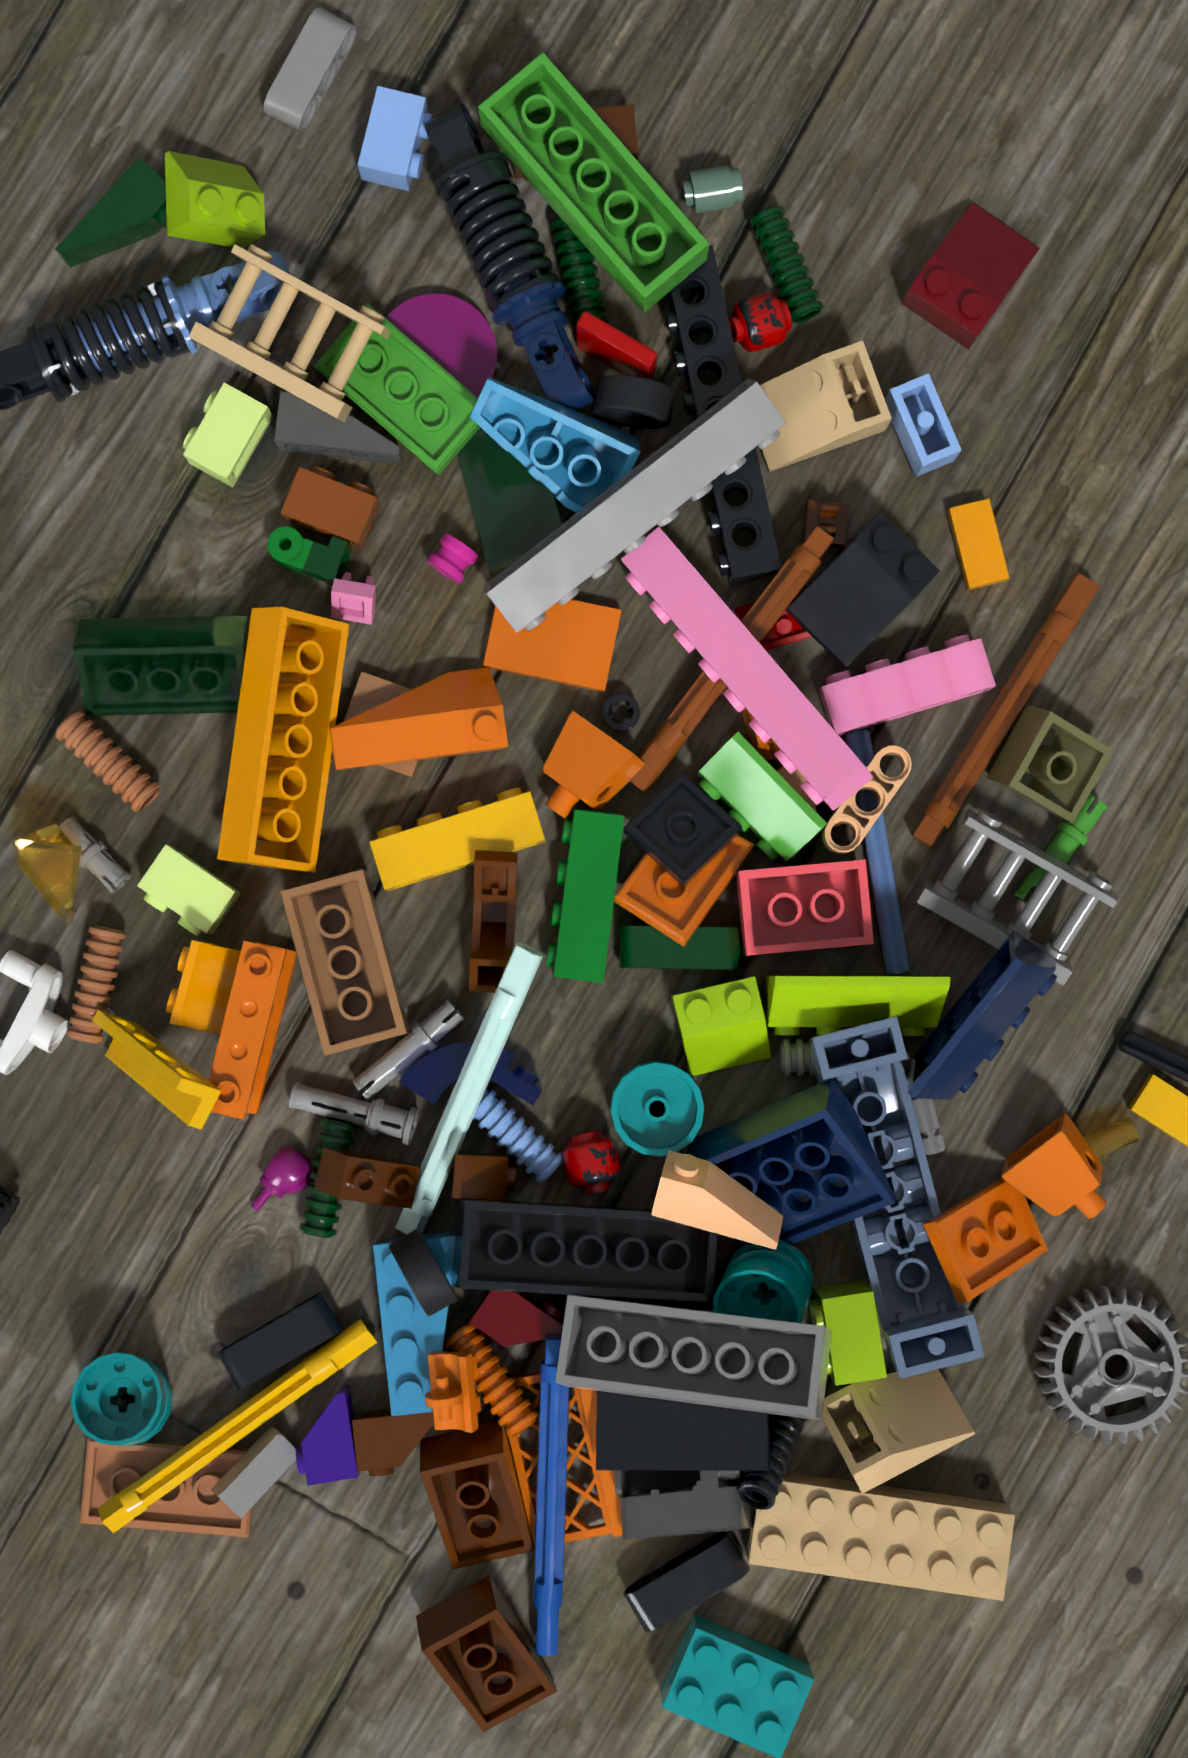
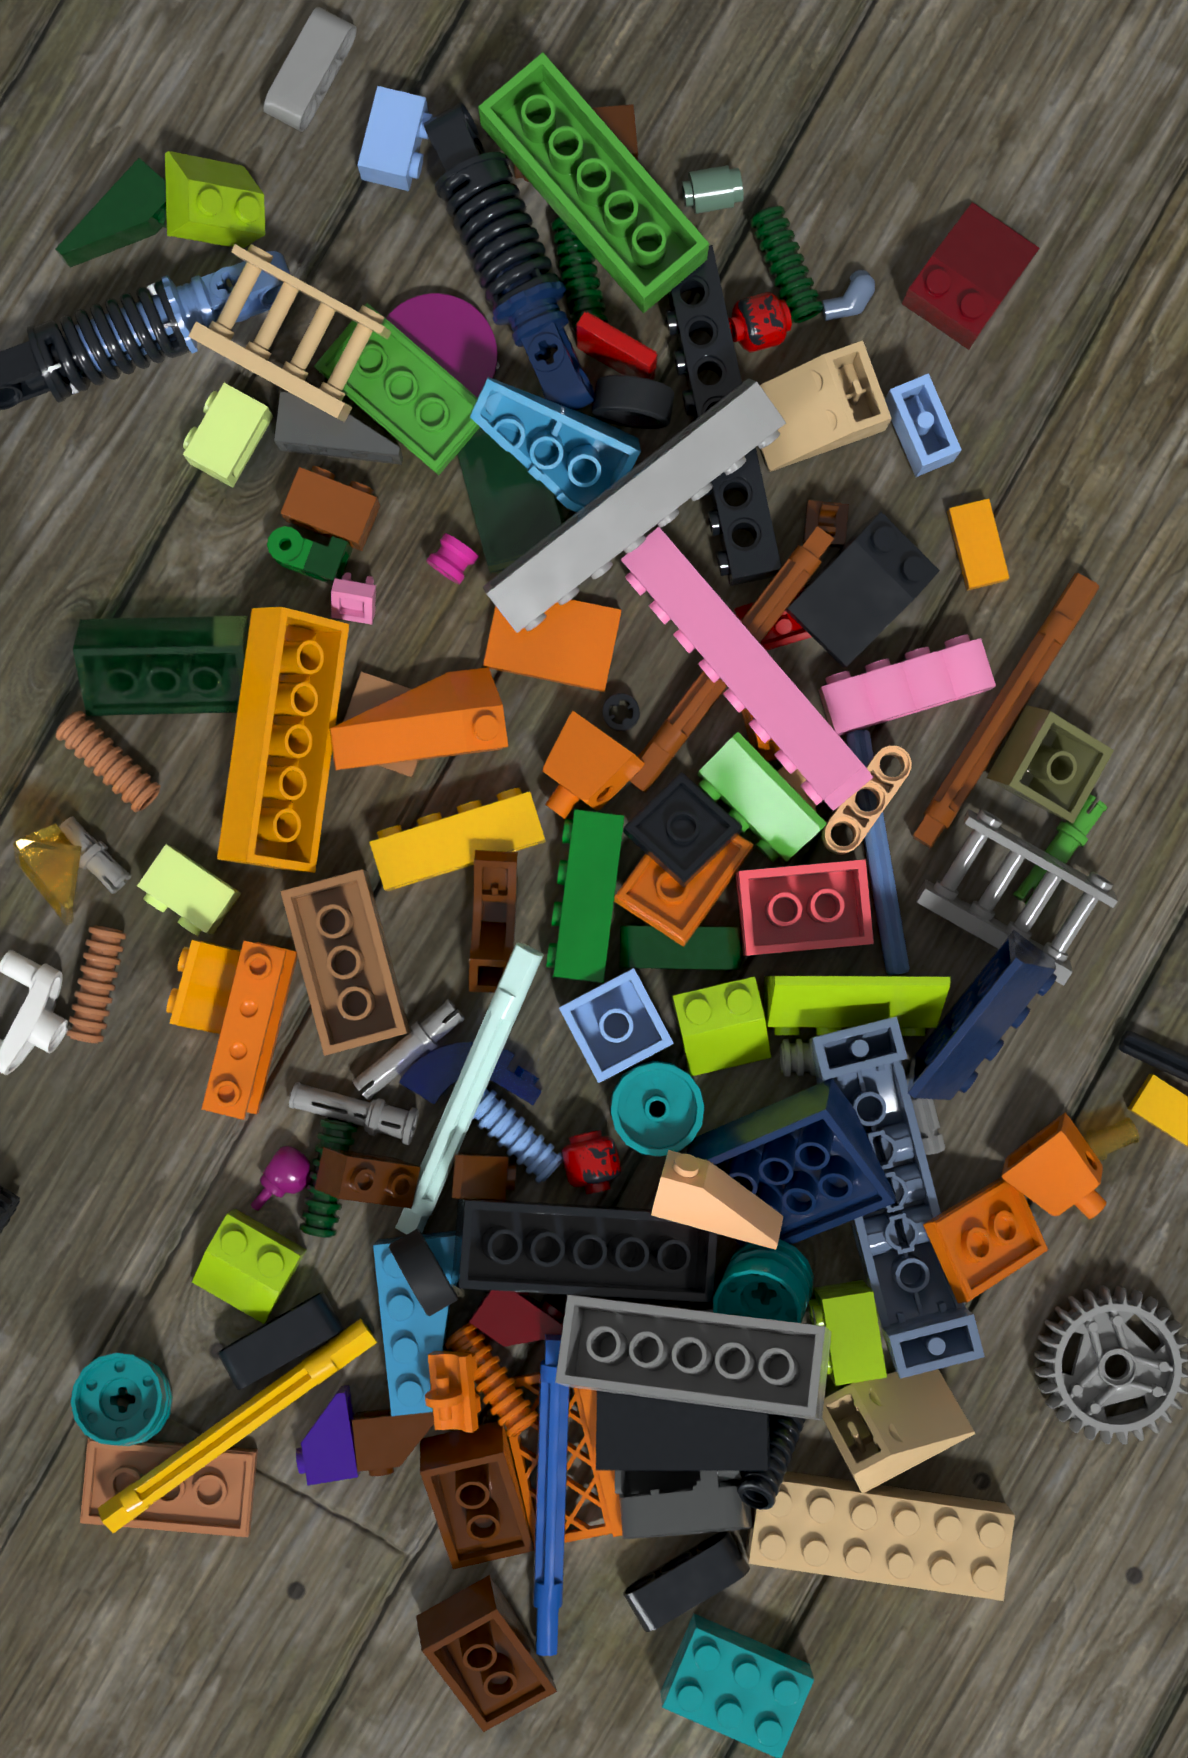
(158, 1070): yellow fence -> none
(248, 1265): none -> lime slope
(255, 1471): light grey slope -> none
(616, 1025): none -> light blue brick
(854, 300): none -> sand blue arm

